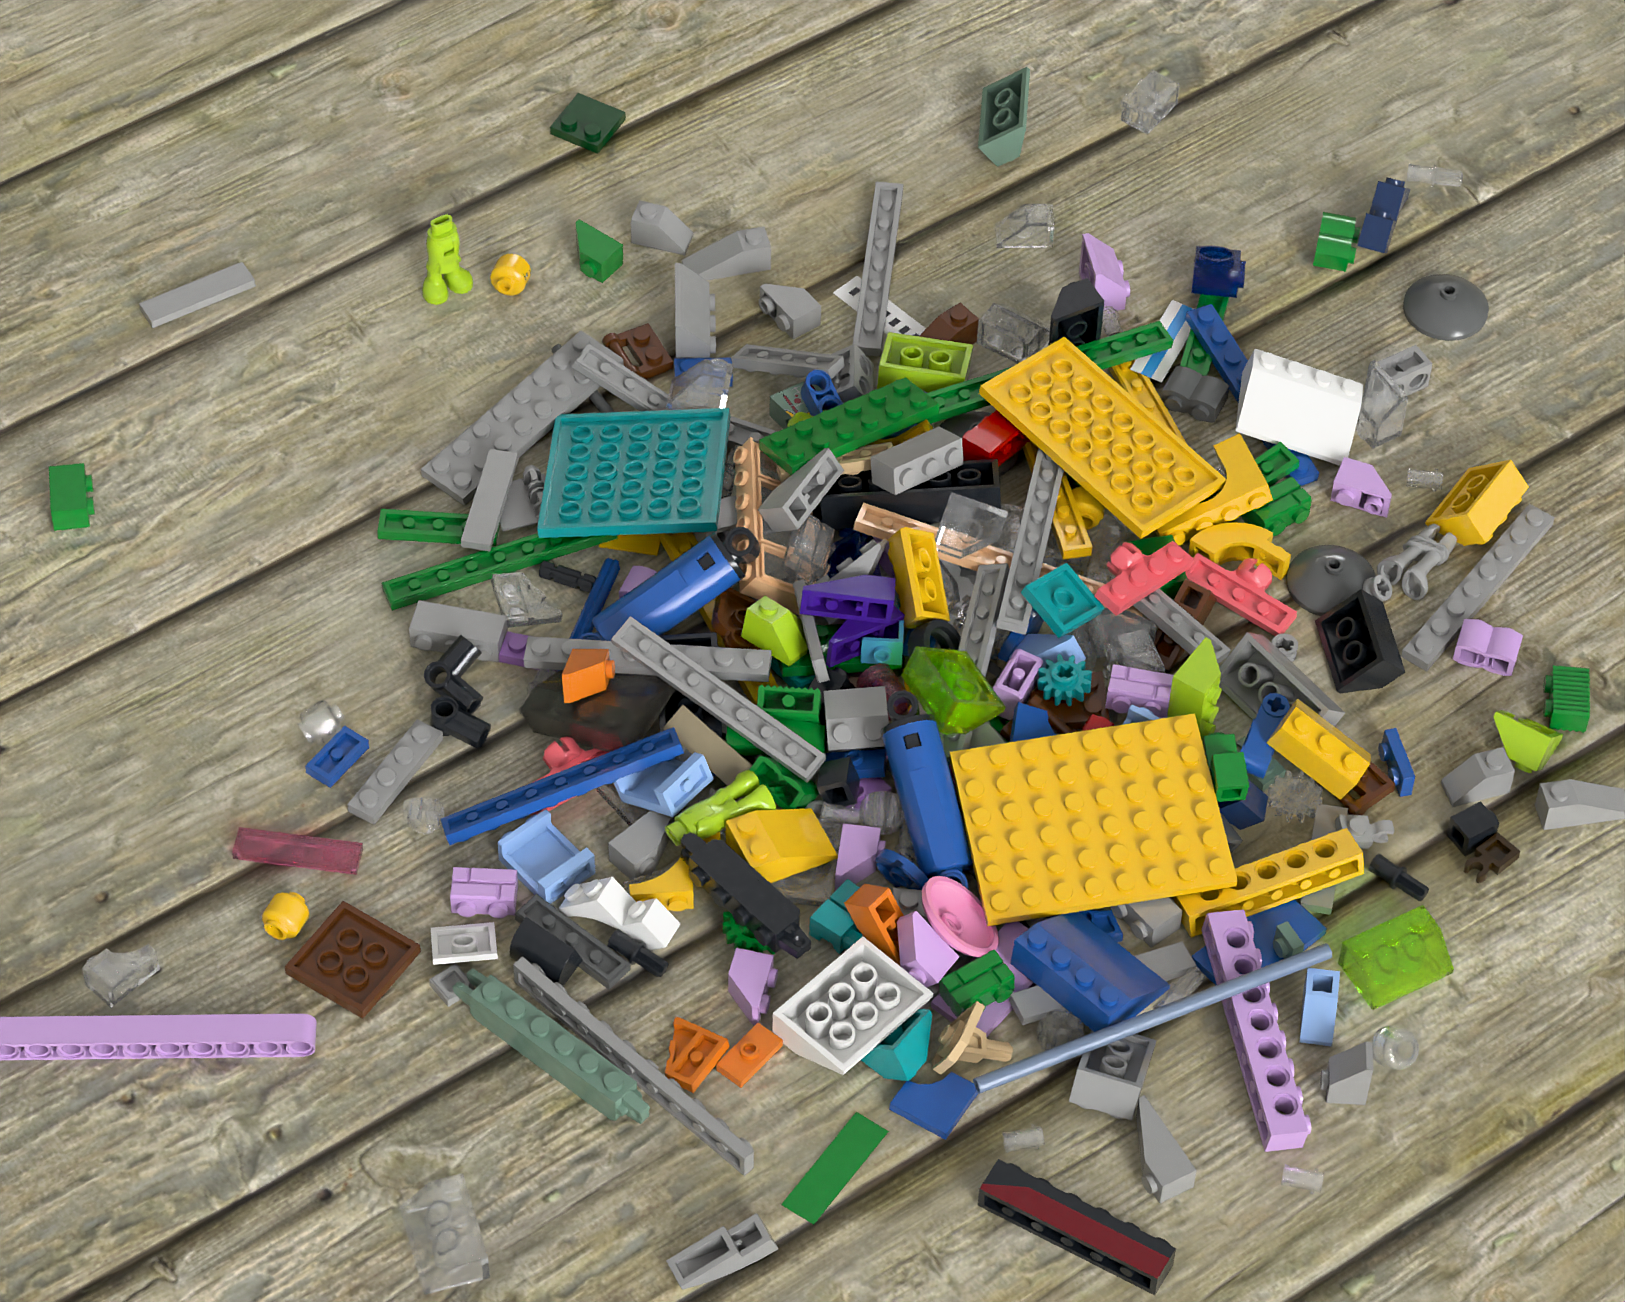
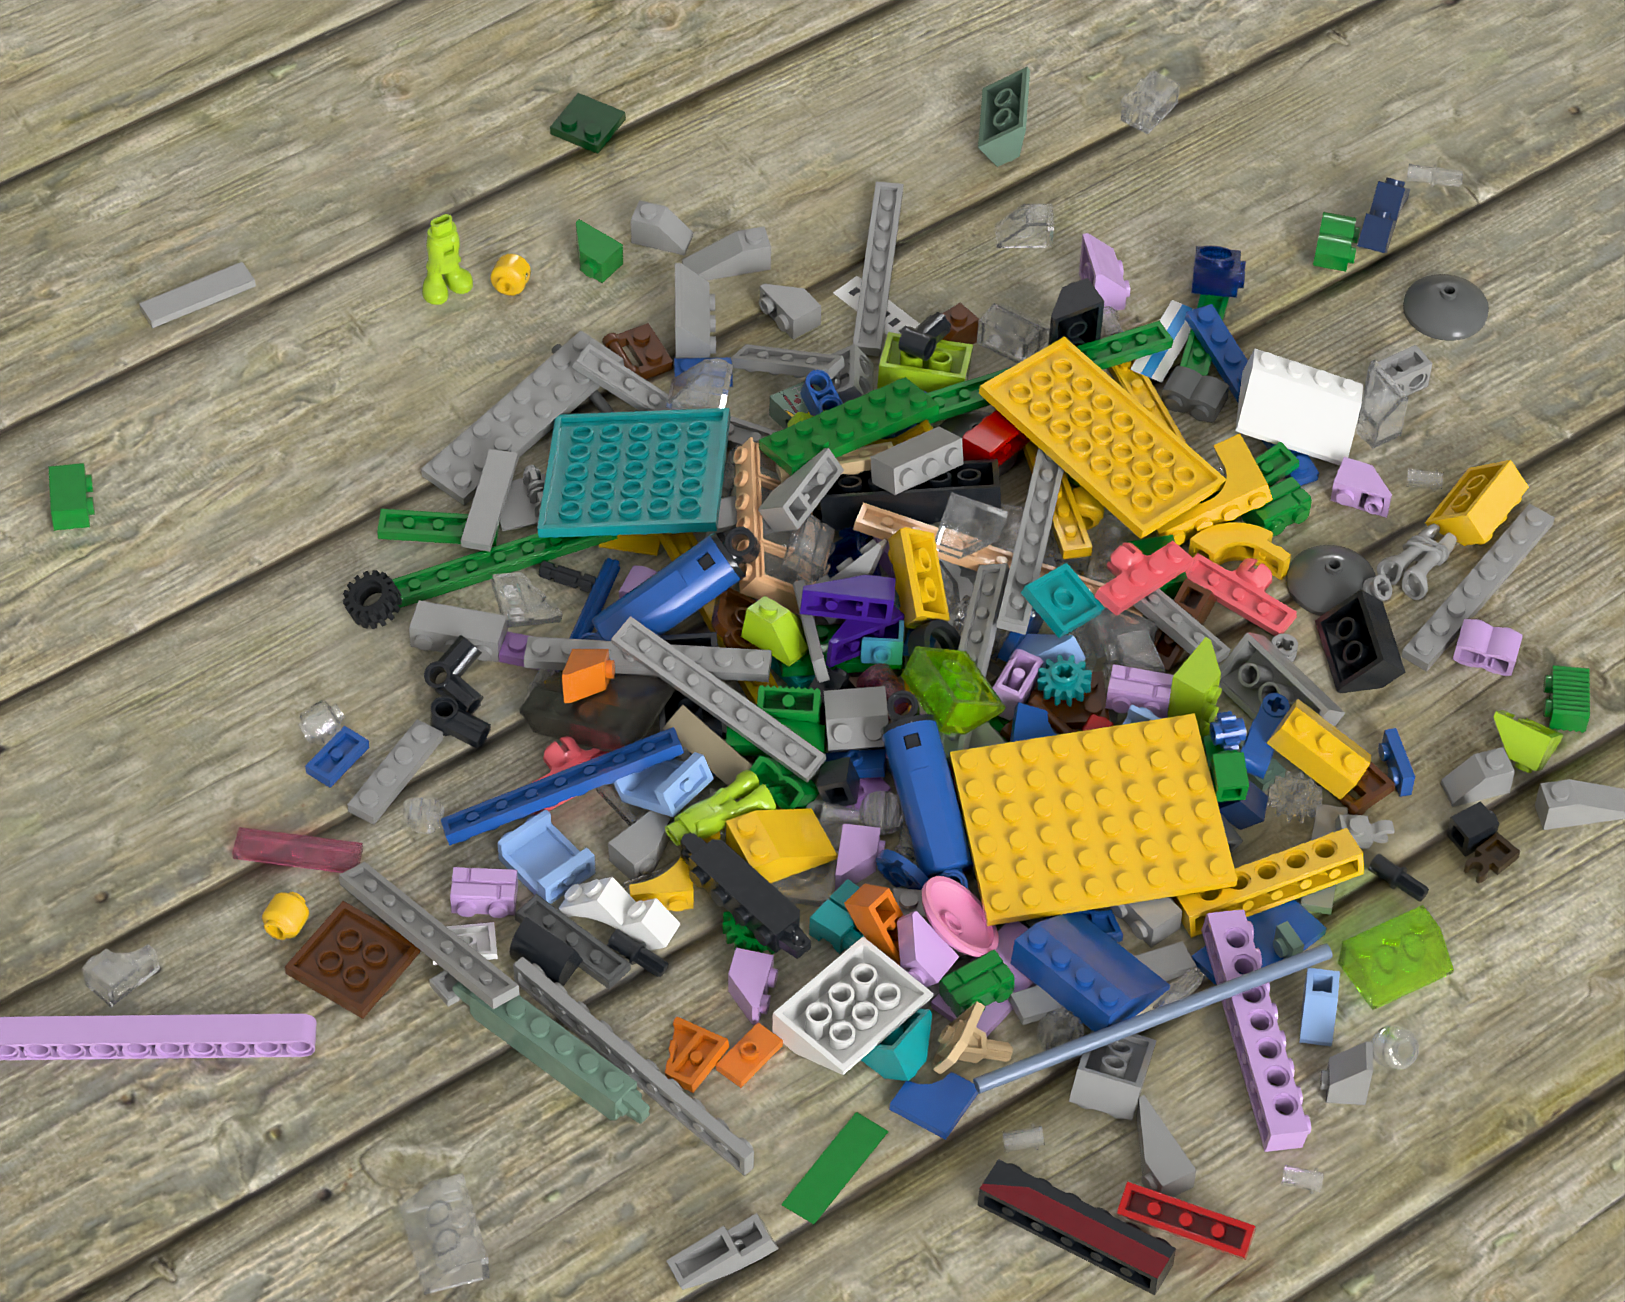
(363, 589): none -> black tyre
(429, 935): none -> light grey plate
(923, 339): none -> black piece
(1186, 1220): none -> red brick
(1227, 731): none -> blue gear

